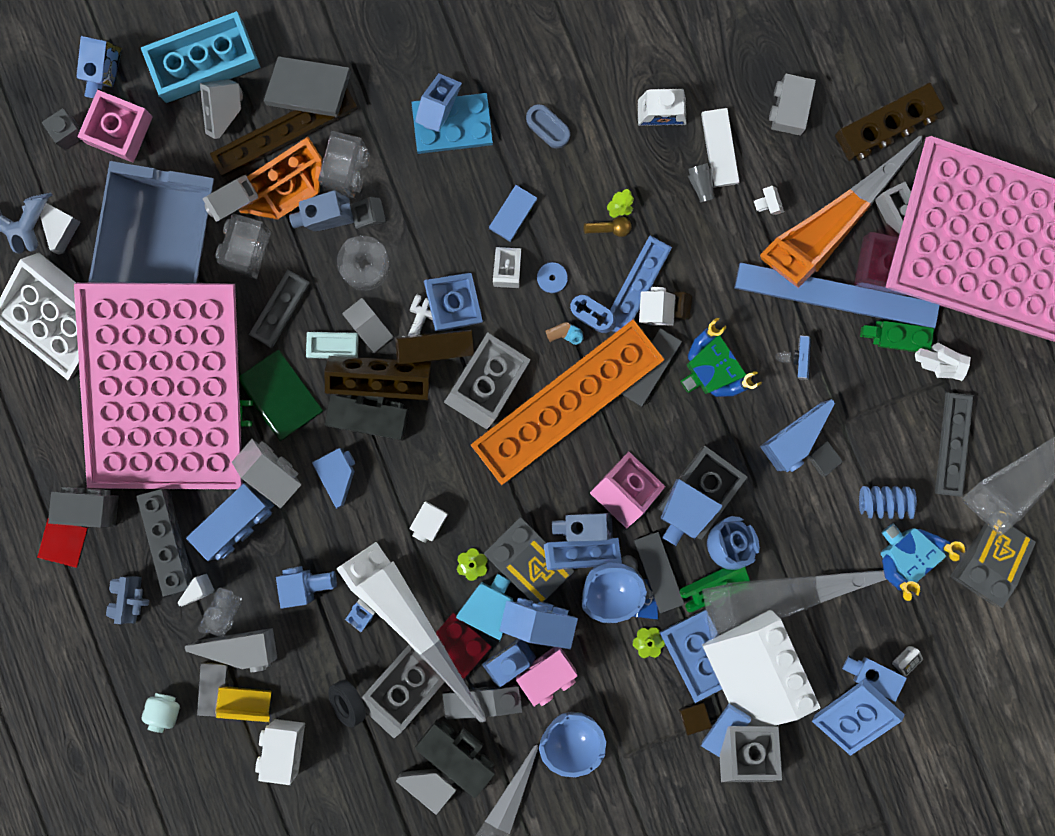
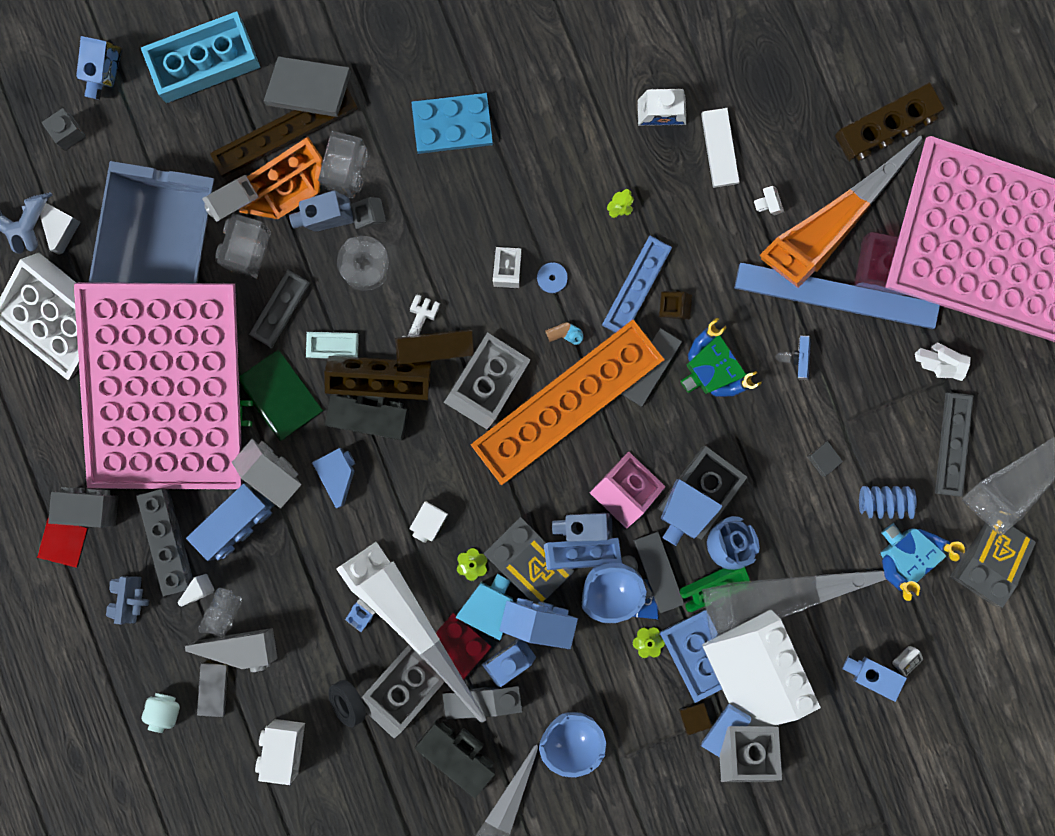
(115, 126): bright pink brick -> none
(220, 105): light grey slope -> none
(243, 704): yellow panel -> none
(298, 586): medium blue brick -> none
(367, 325): light grey slope -> none
(428, 786): light grey slope -> none
(437, 102): medium blue slope -> none
(453, 302): medium blue slope -> none
(513, 213): medium blue tile -> none
(546, 676): bright pink brick -> none
(548, 126): sand blue tile -> none
(596, 309): medium blue beam -> none
(620, 227): pearl gold bar -> none
(657, 307): white brick -> none
(702, 181): dark grey cone -> none
(792, 104): light grey brick -> none
(797, 439): medium blue slope -> none
(858, 717): medium blue plate -> none
(894, 205): light grey slope -> none
(899, 336): green hinge -> none

